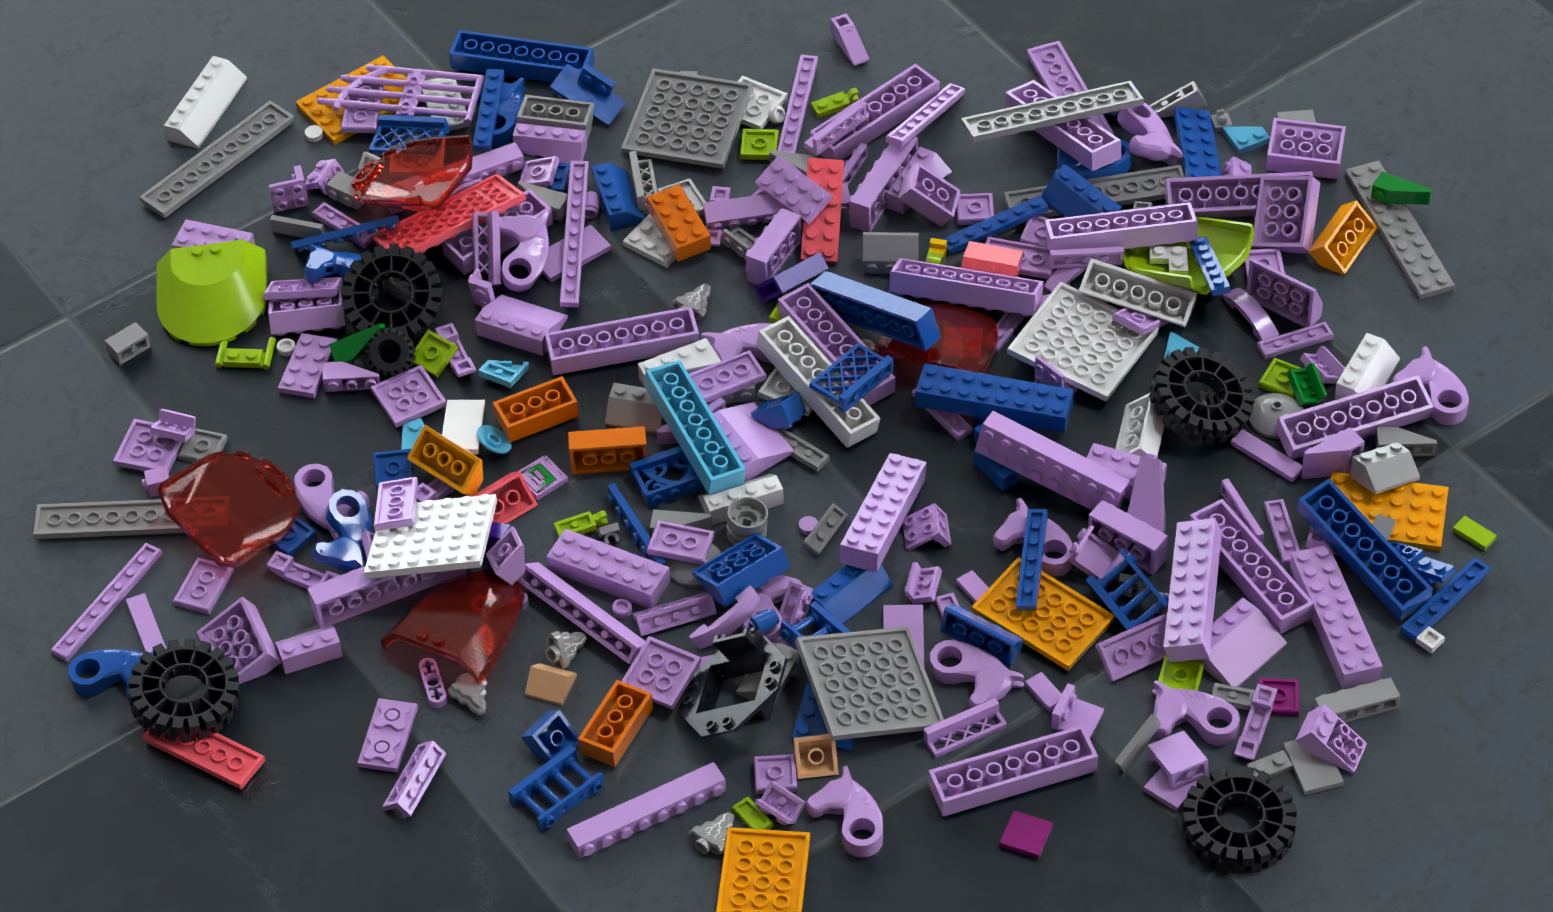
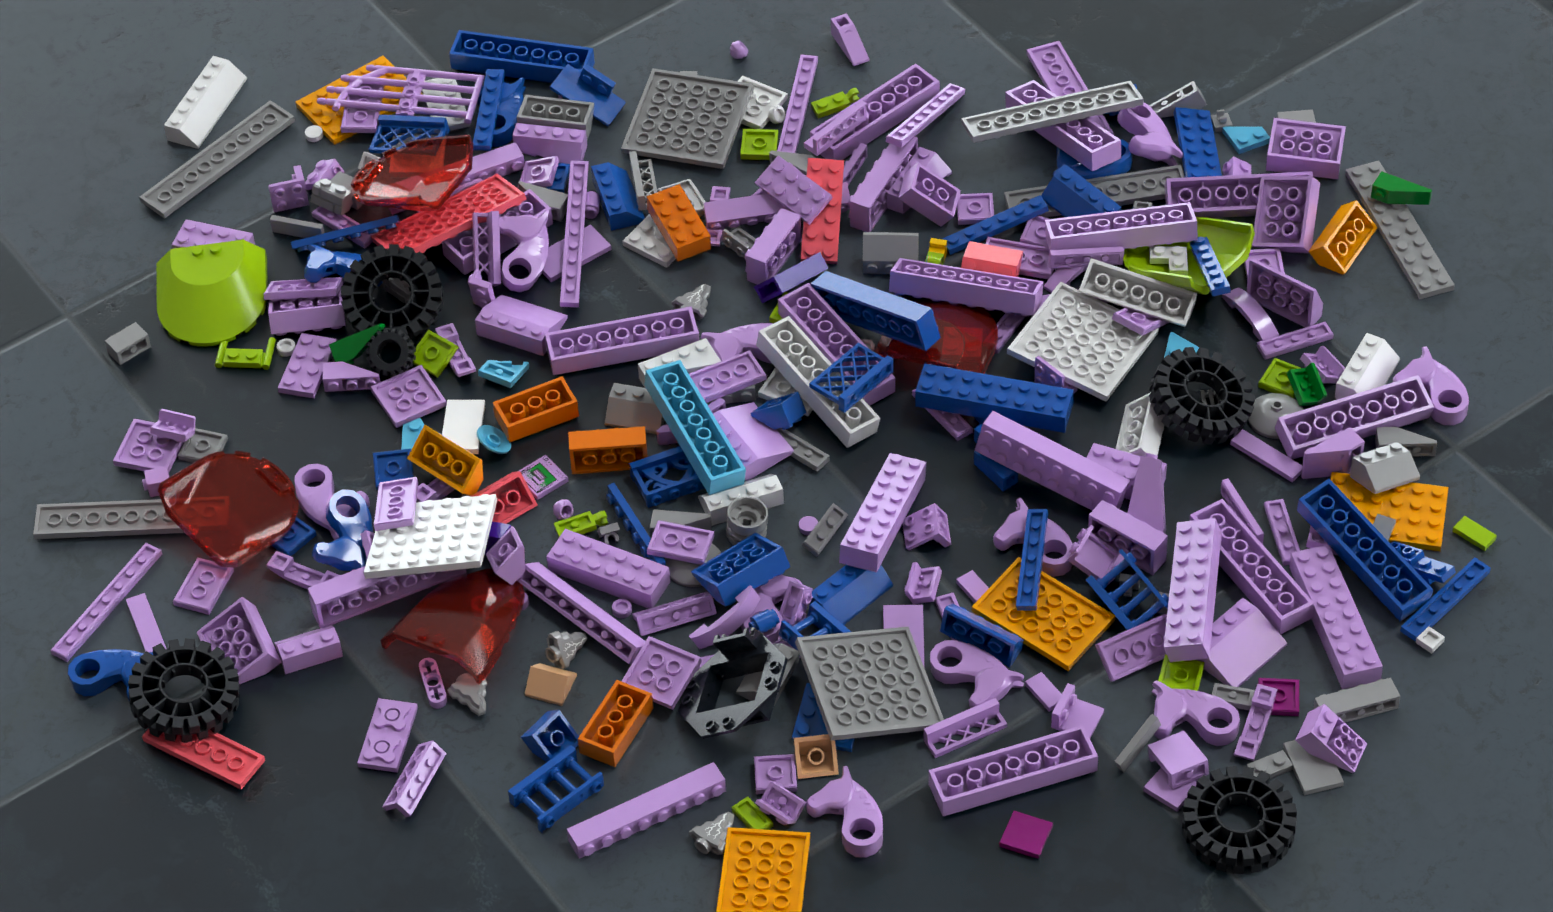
(331, 196): none -> light grey brick
(563, 509): none -> lavender piece
(738, 50): none -> lavender piece

